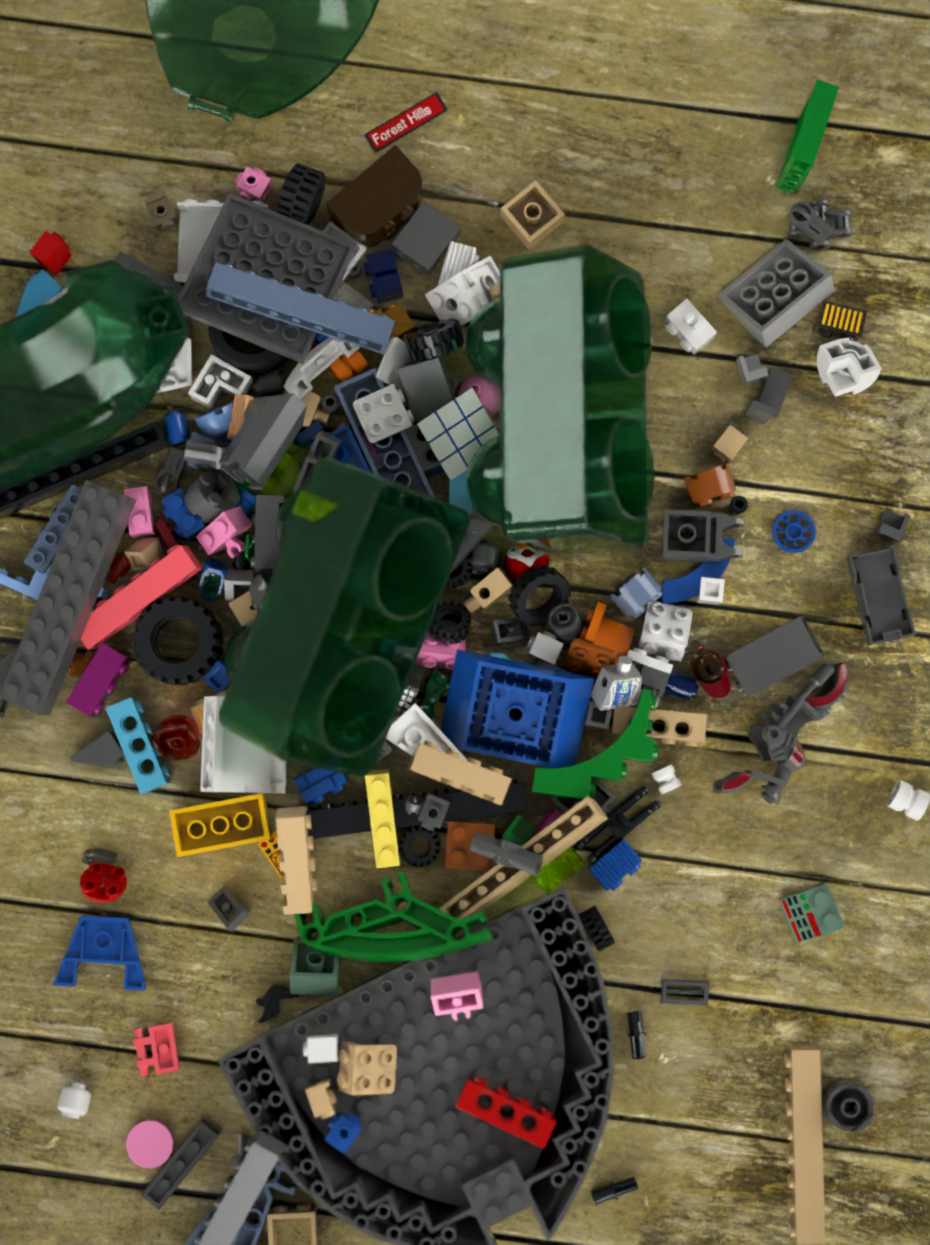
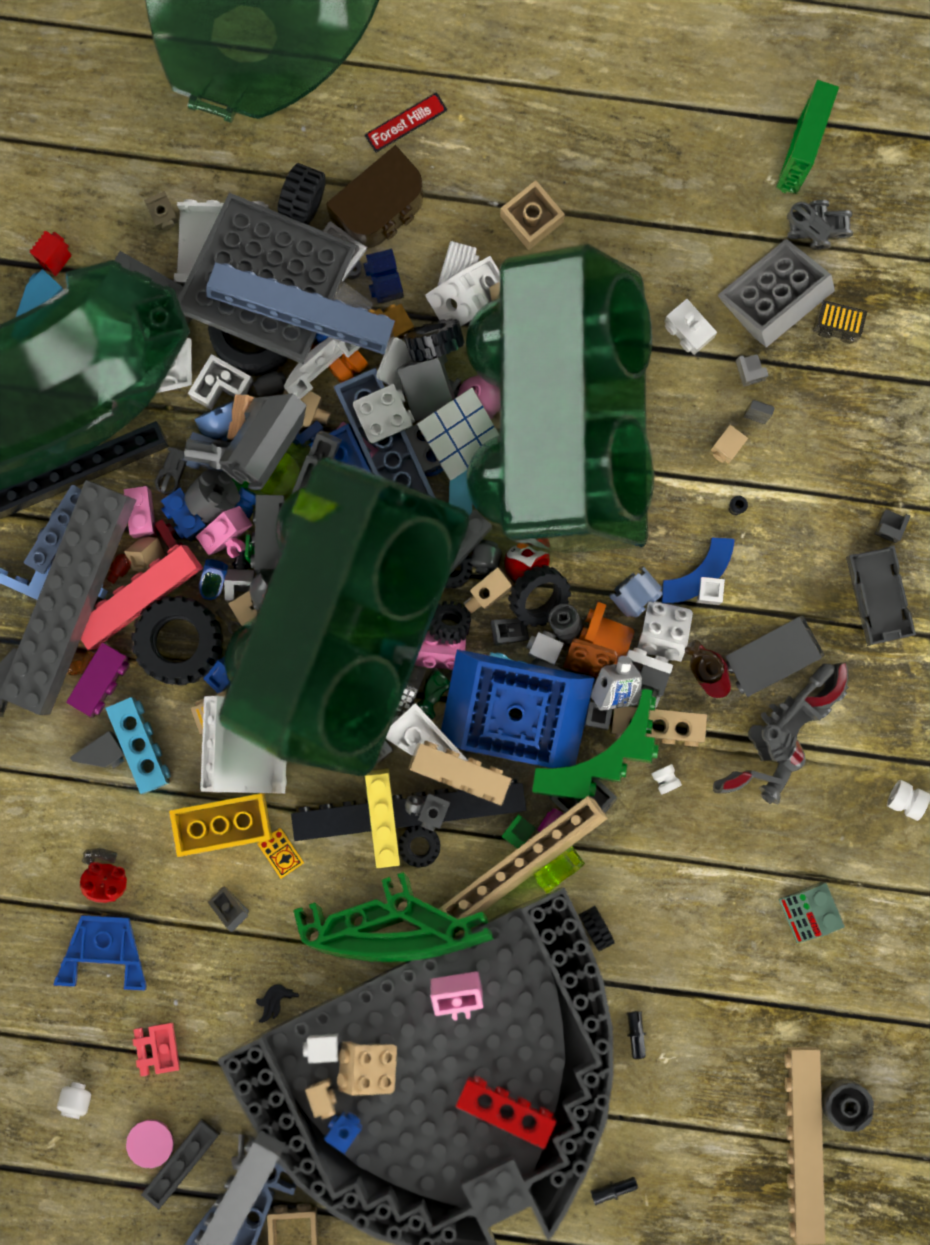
(175, 428): blue brick -> none
(177, 737): clear red cylinder -> none
(253, 184): bright pink brick -> none
(295, 860): tan wedge -> none
(313, 971): sand green slope -> none
(319, 782): blue brick -> none
(333, 399): dark grey pin -> none
(425, 239): dark grey brick -> none
(458, 846): dark orange brick -> none
(506, 853): dark grey piece -> none
(615, 865): blue brick -> none
(618, 824): black piece -> none
(664, 990): dark grey tile -> none
(682, 686): clear blue brick -> none
(706, 534): dark grey brick -> none
(710, 484): dark orange brick -> none
(775, 389): dark grey tile -> none
(793, 531): blue wheel -> none
(847, 366): white brick -> none

